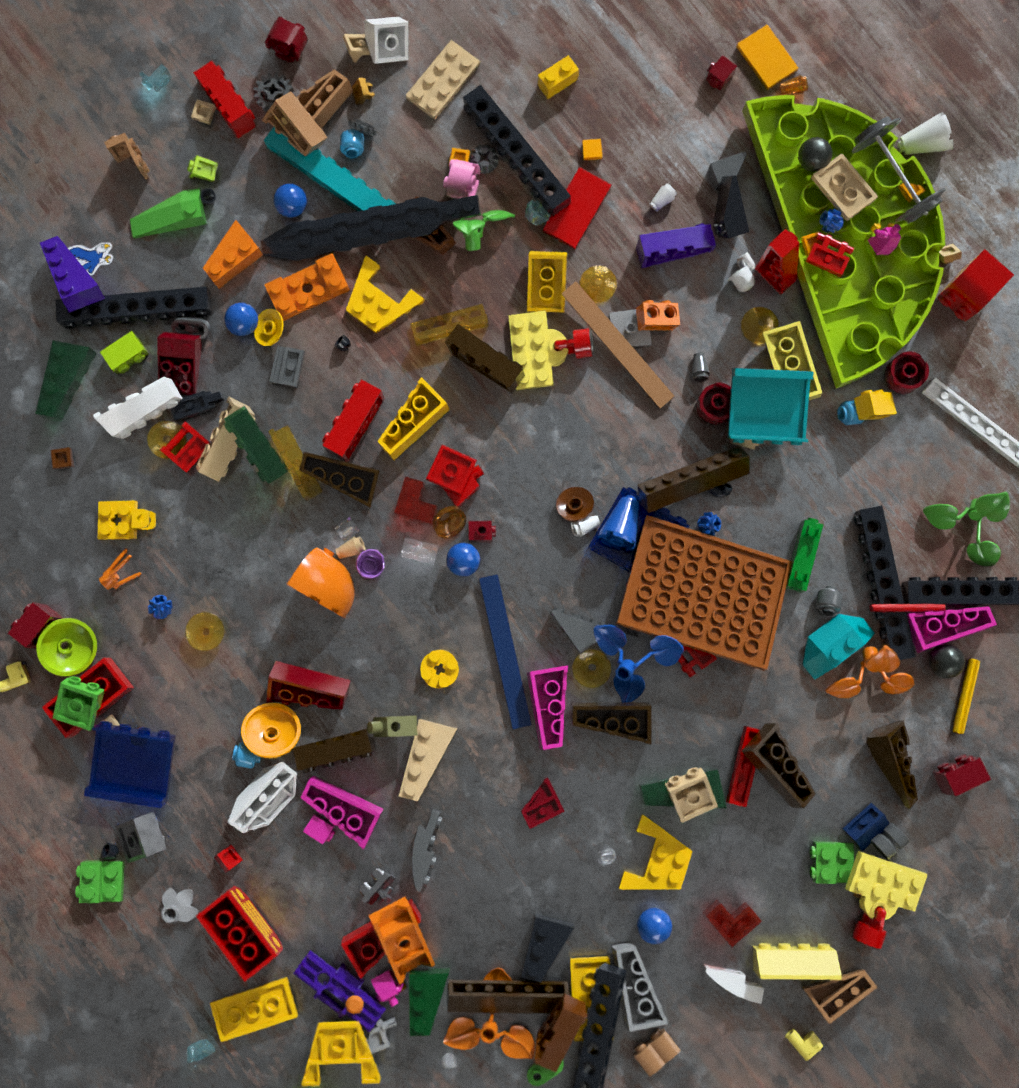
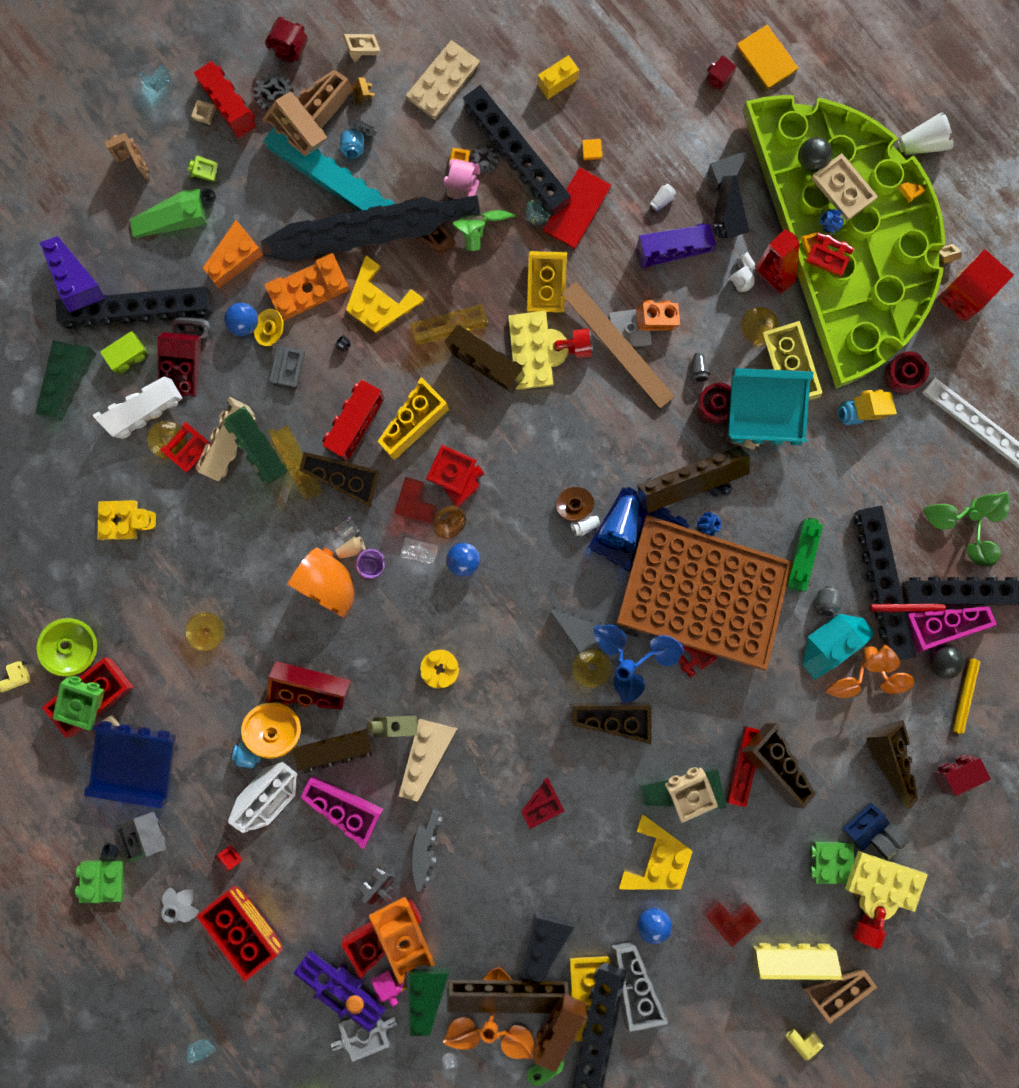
(31, 623): dark red brick -> none
(62, 458): reddish brown plate -> none
(93, 257): sticker -> none
(110, 577): orange plant -> none
(160, 606): blue gear -> none
(196, 404): black hinge -> none
(254, 1009): yellow plate -> none
(290, 200): blue piece -> none
(320, 829): dark pink brick -> none
(340, 1045): yellow wing -> none
(387, 39): white slope -> none
(481, 531): dark red brick -> none
(505, 651): dark blue tile -> none
(548, 704): dark pink wedge -> none
(597, 292): clear yellow dish -> none
(605, 852): clear hinge -> none
(656, 1051): medium nougat brick -> none
(735, 983): white slope -> none
(794, 86): clear orange cone -> none
(875, 133): dark grey axle -> none
(885, 239): dark pink piece -> none

